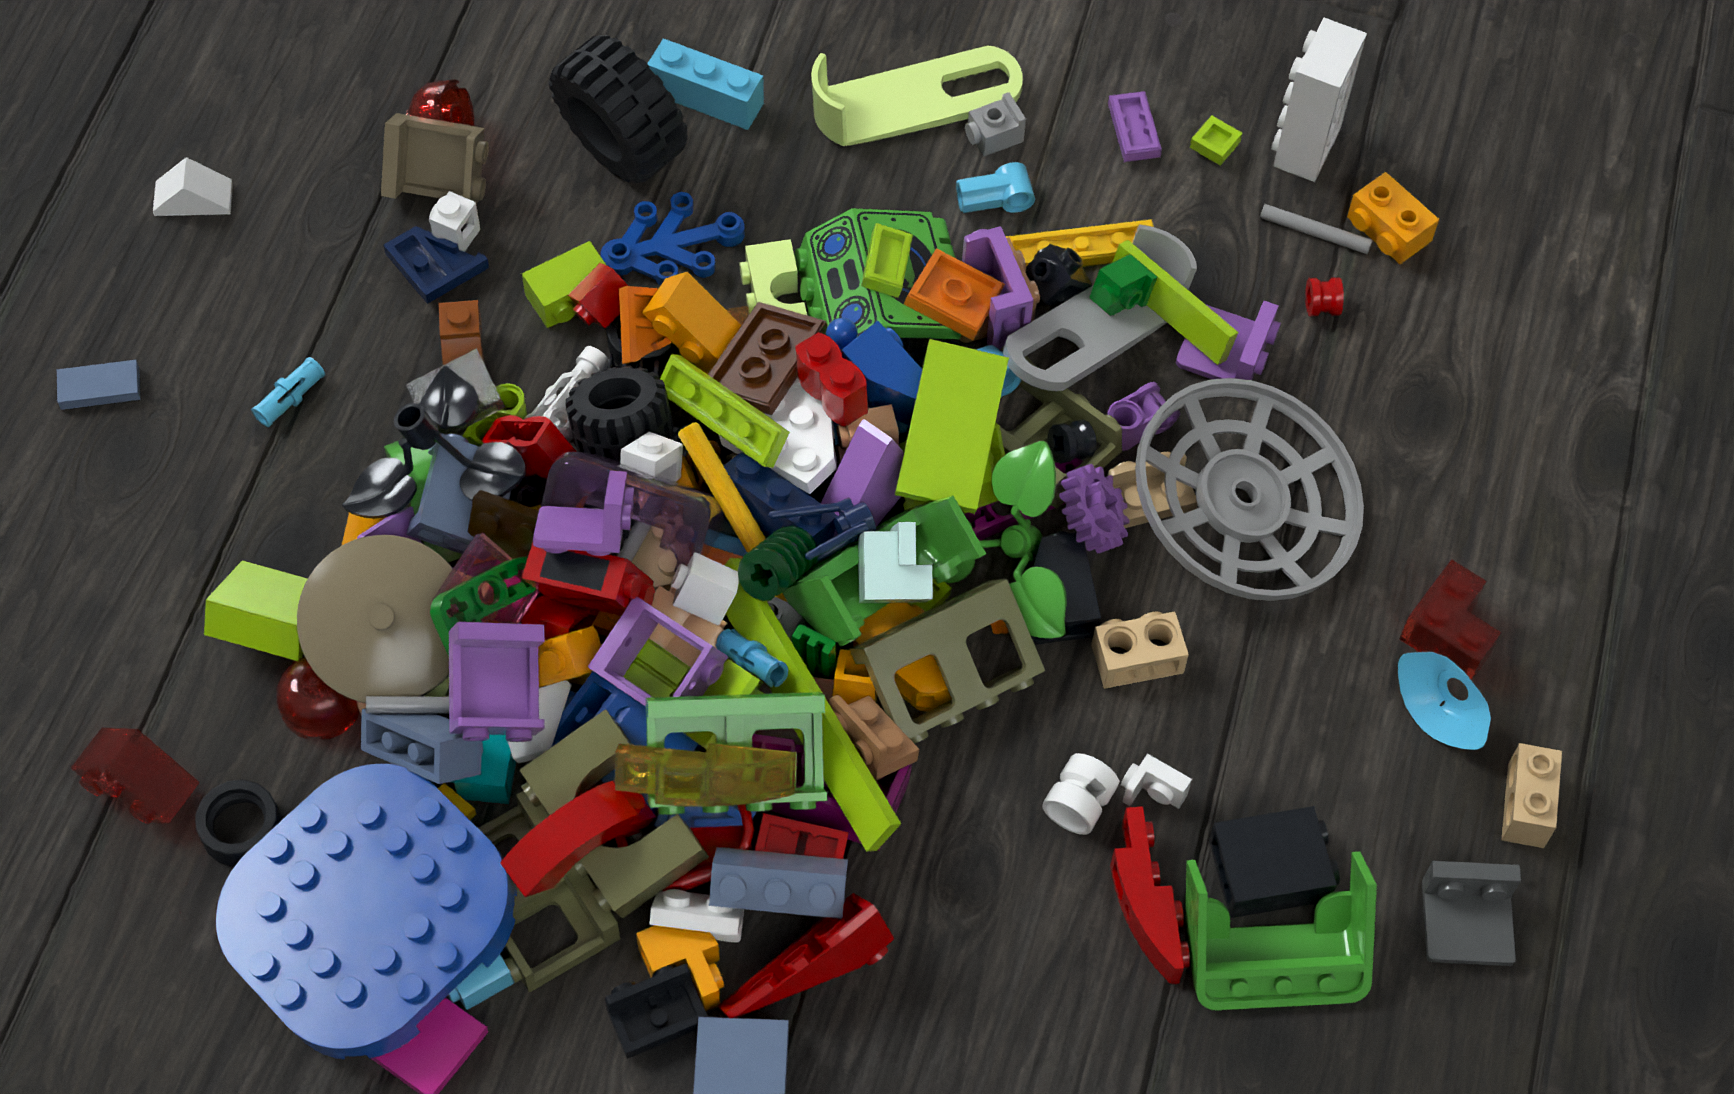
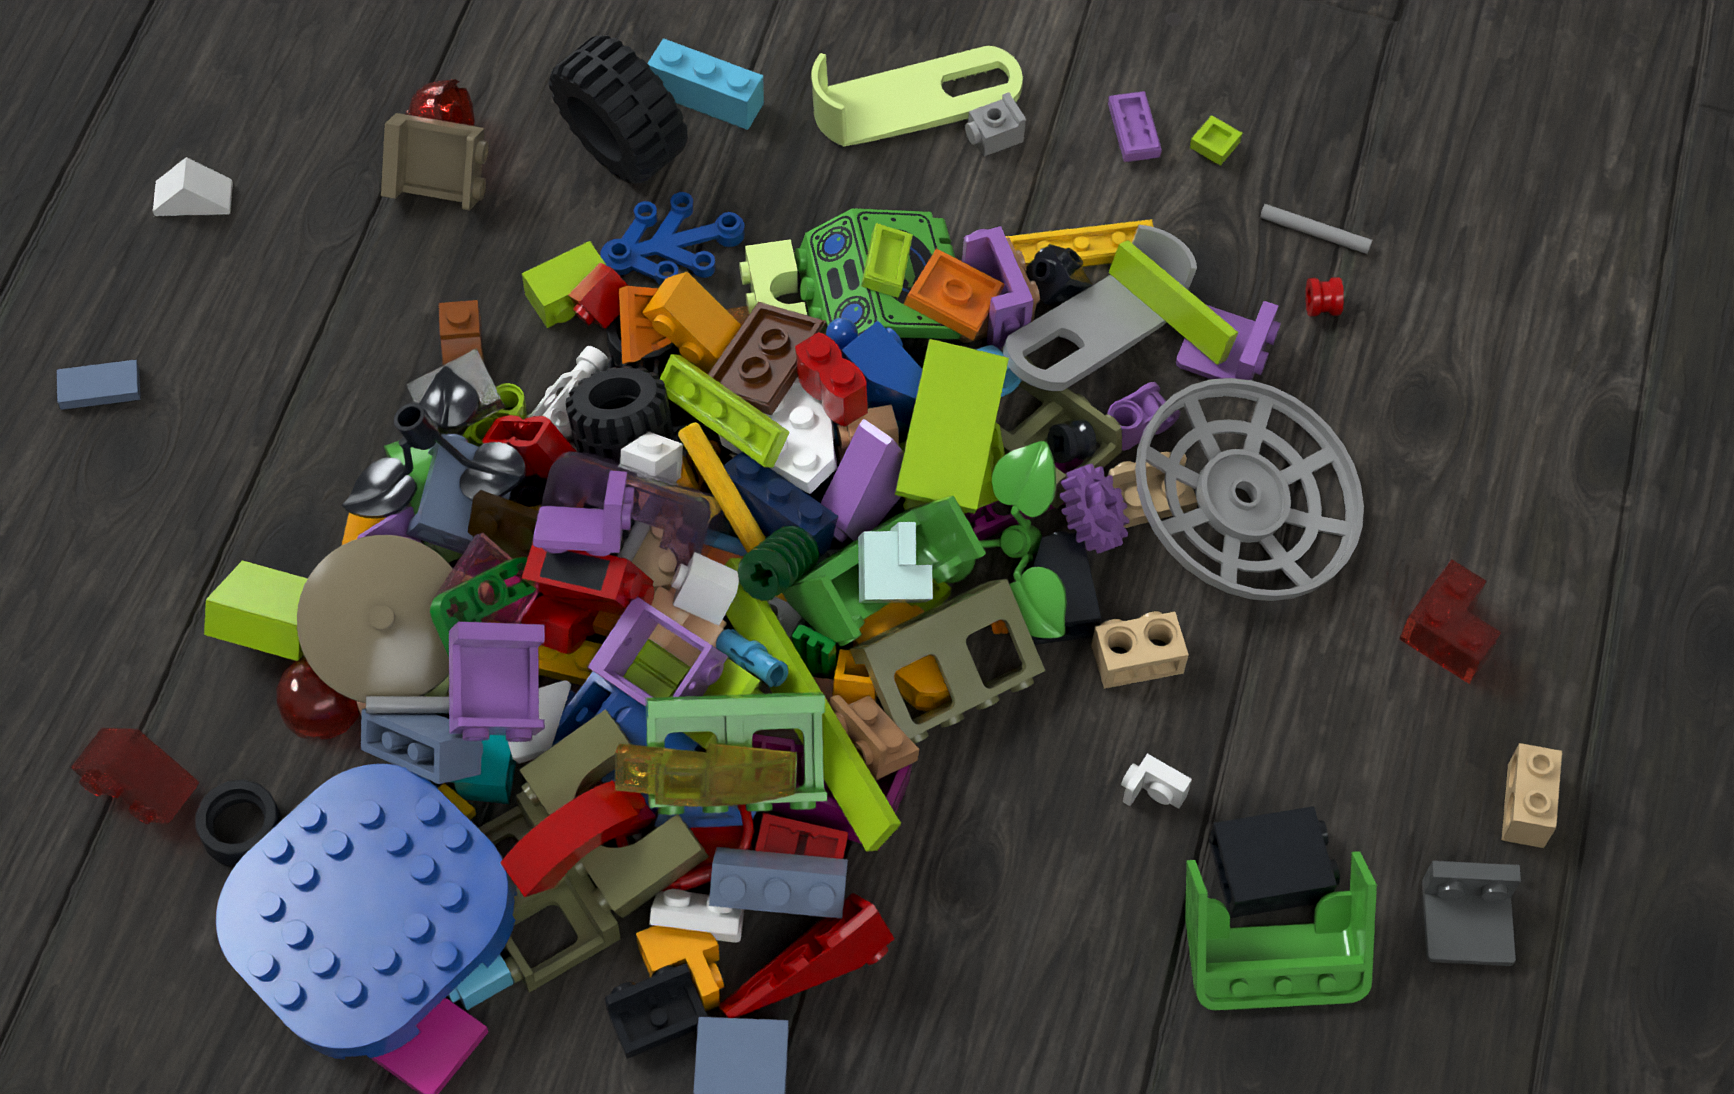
(306, 374): medium azure pin -> none
(432, 263): dark blue wing -> none
(451, 215): white brick -> none
(567, 655): light orange brick -> none
(849, 524): dark blue plant -> none
(1005, 188): medium azure piece -> none
(1079, 796): white wheel -> none
(1123, 285): green brick -> none
(1145, 904): red slope -> none
(1317, 98): white brick -> none
(1392, 218): light orange brick -> none
(1424, 687): medium azure piece -> none

